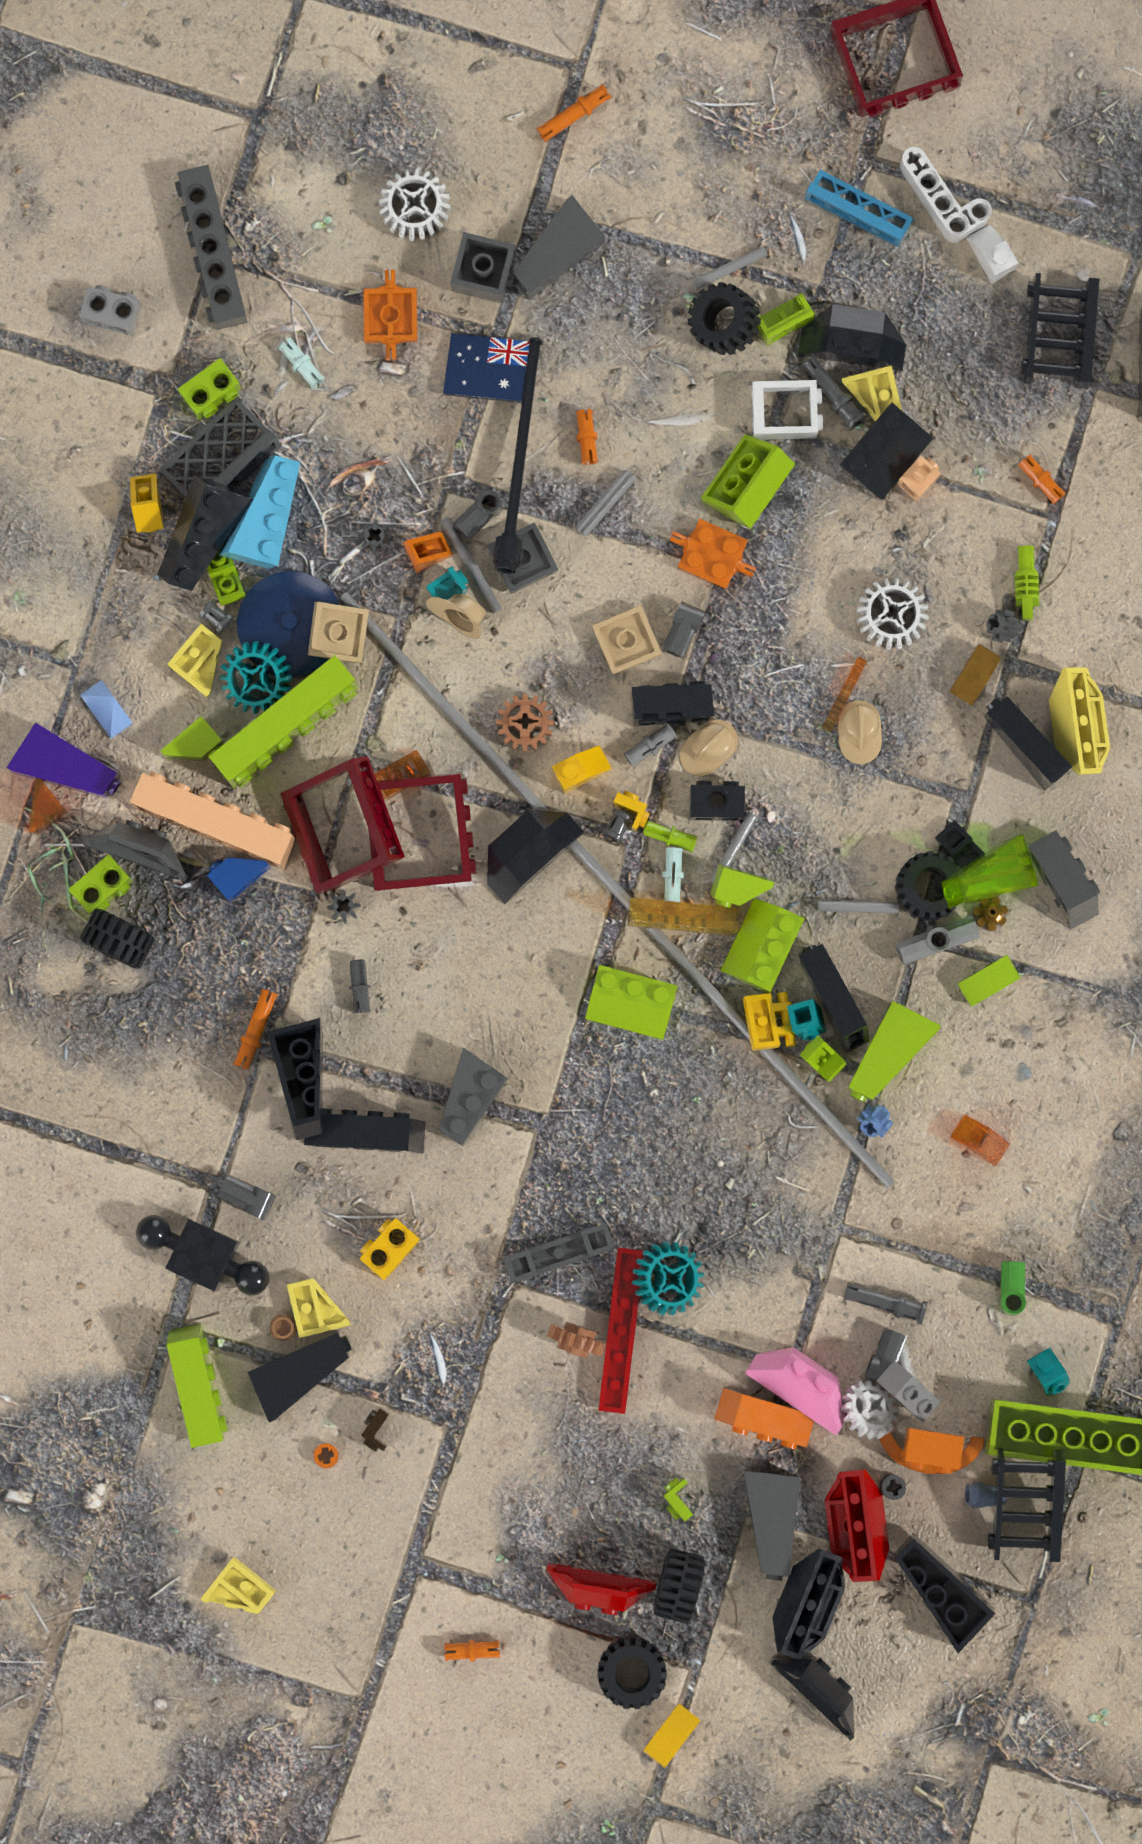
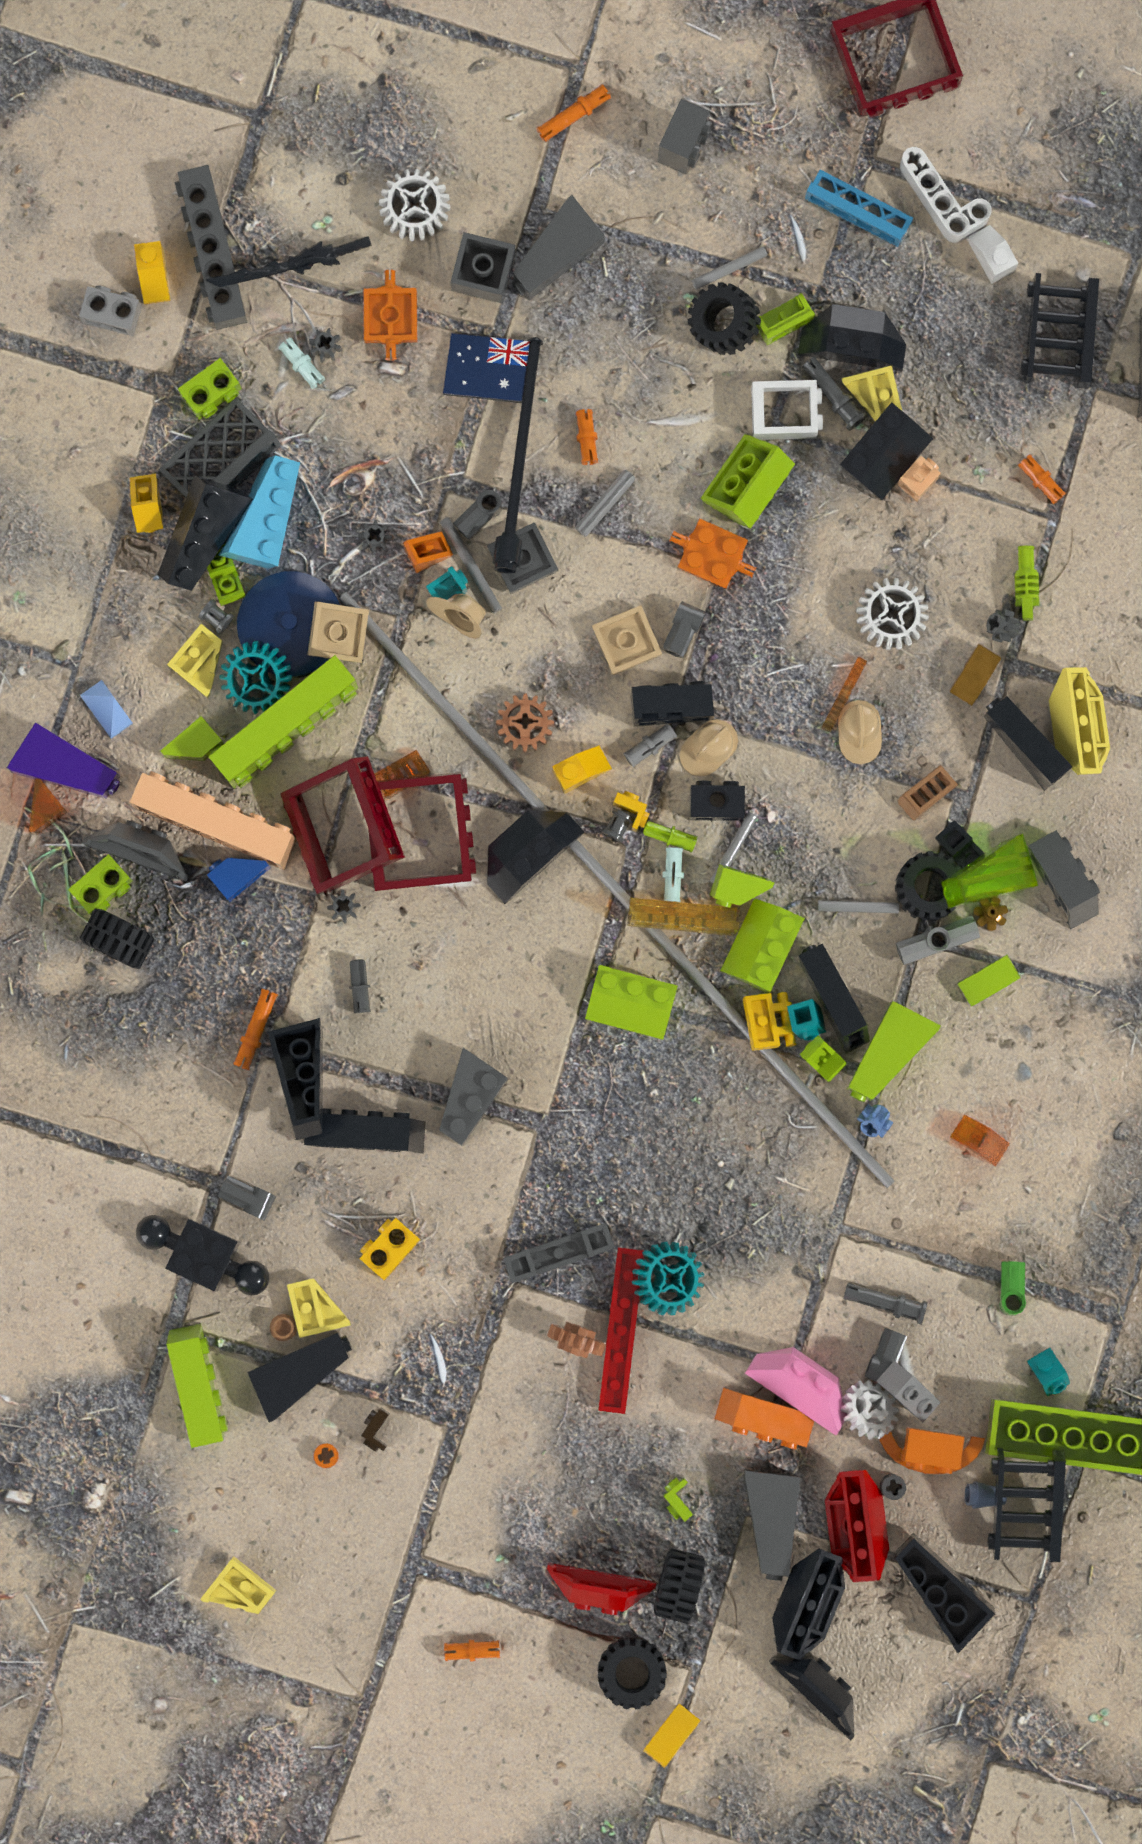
(152, 272): none -> yellow slope
(303, 261): none -> black sword
(322, 351): none -> dark grey gear
(683, 137): none -> dark grey brick
(914, 804): none -> medium nougat slope

